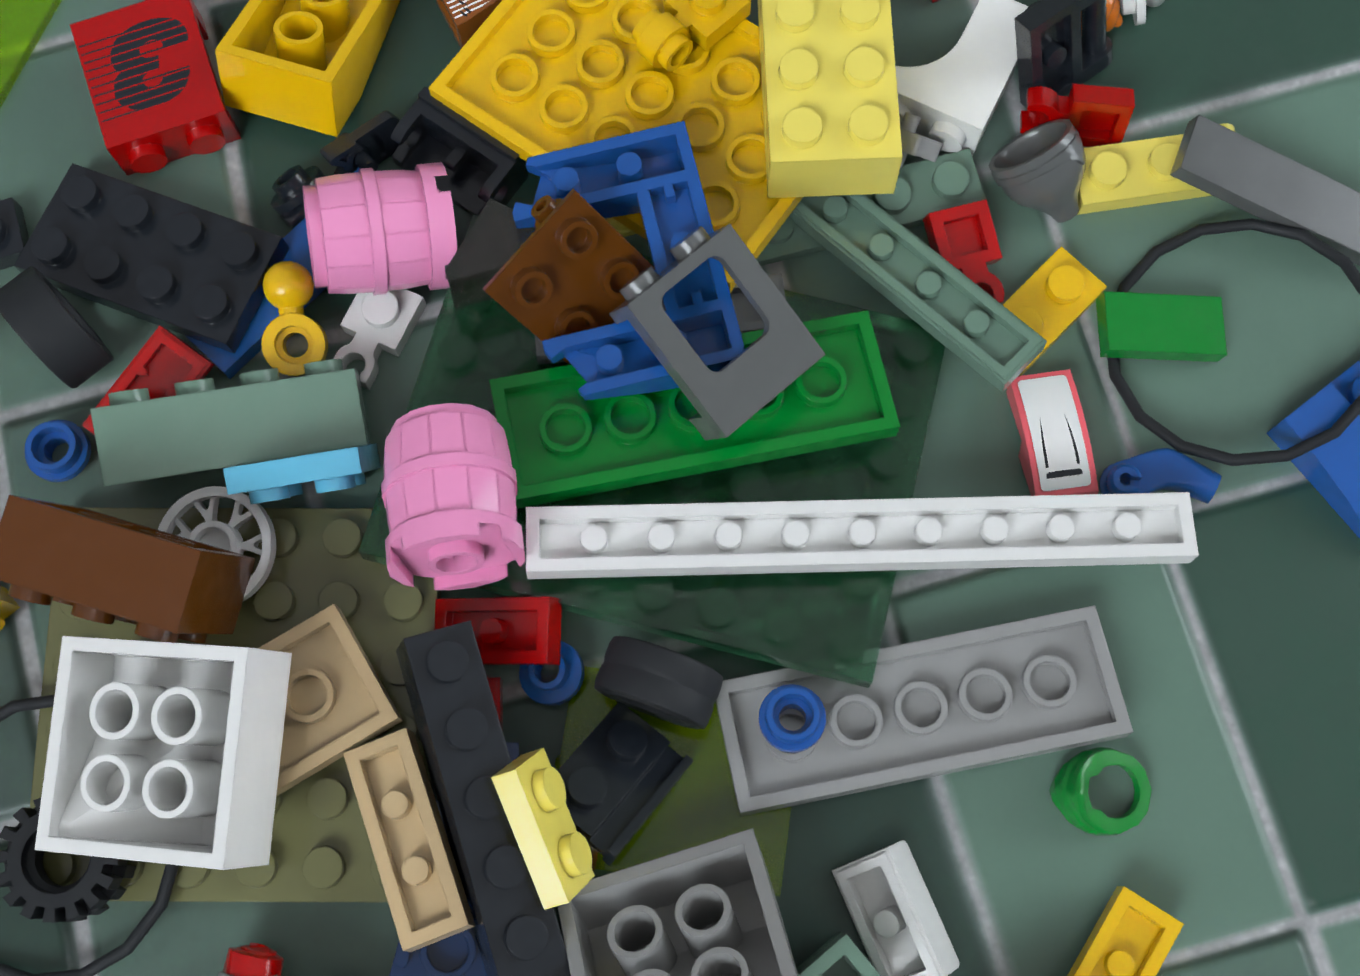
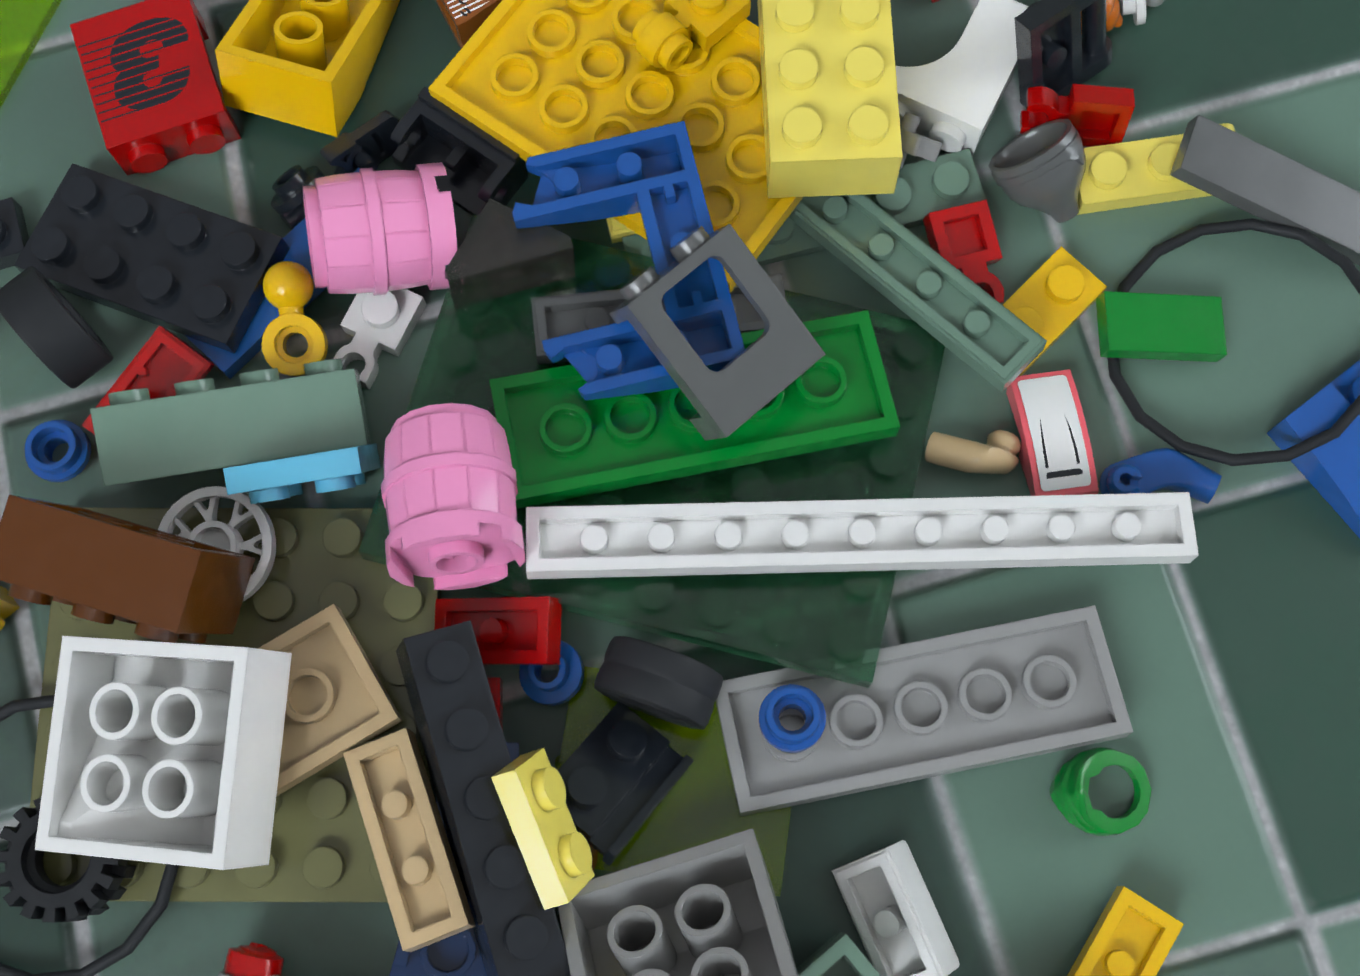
(566, 270): reddish brown hinge -> none
(972, 456): none -> tan arm

